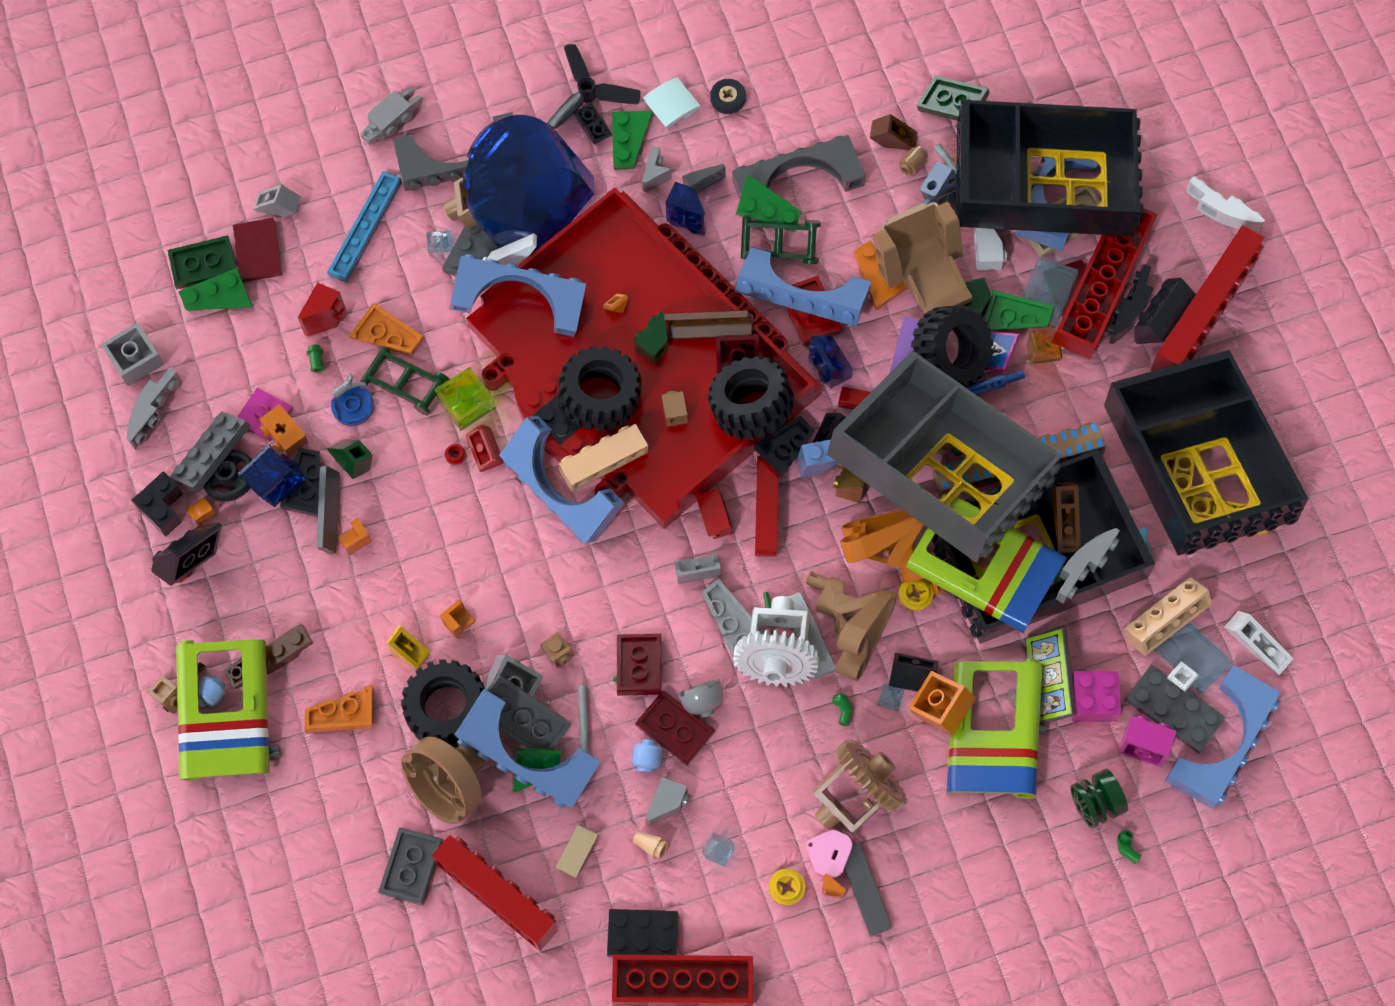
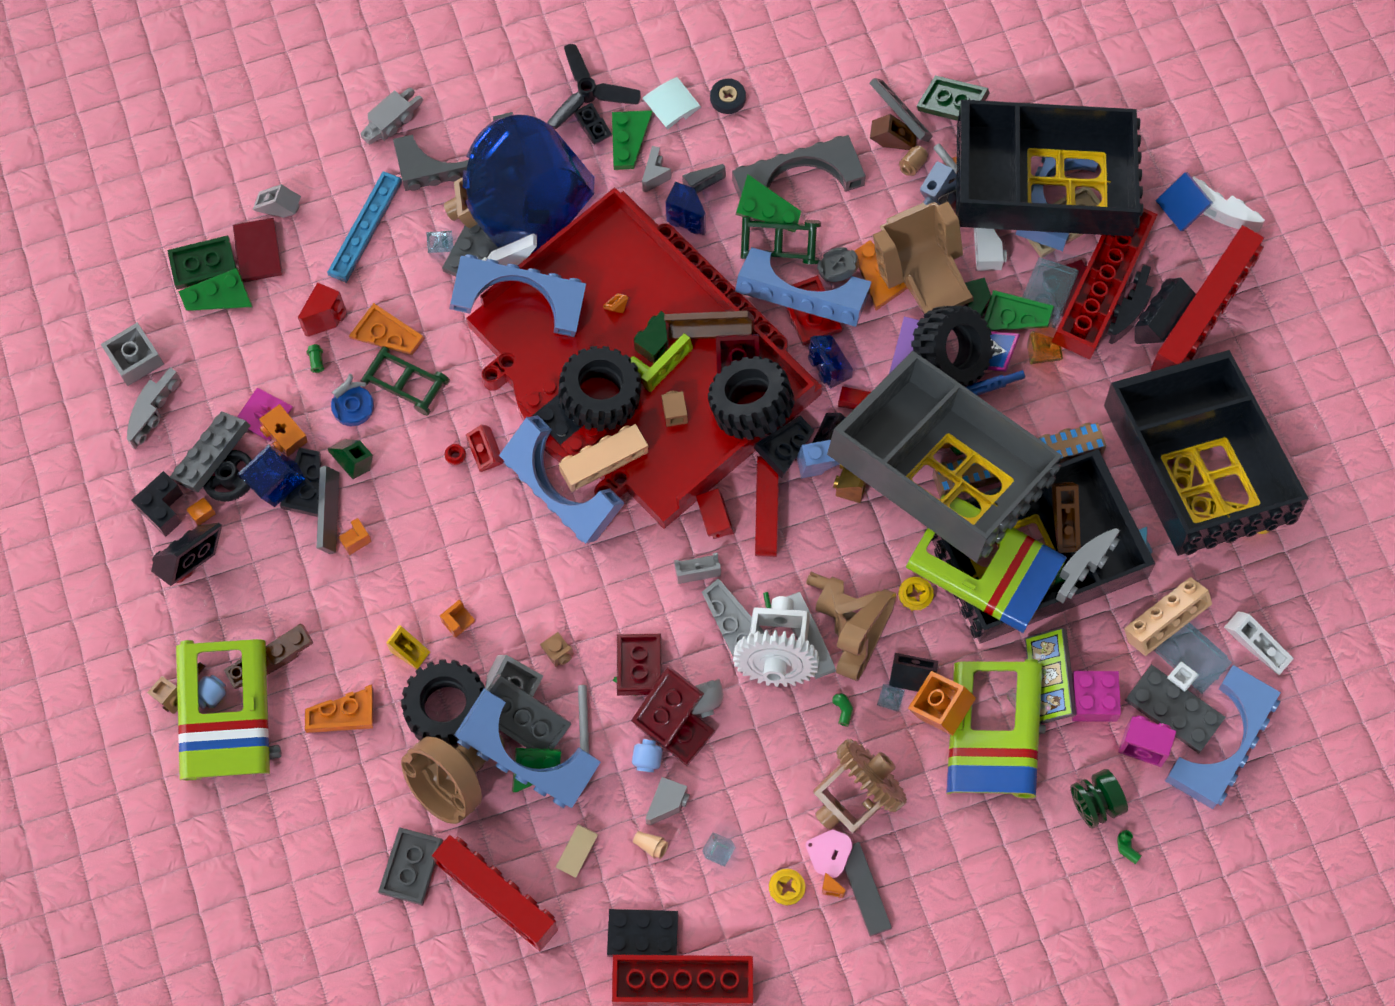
(465, 398): clear neon green brick -> none
(665, 364): none -> lime piece
(667, 707): none -> dark red tile
(838, 264): none -> dark grey tile
(873, 534): orange connector -> none
(901, 109): none -> dark grey tile
(1184, 201): none -> blue tile

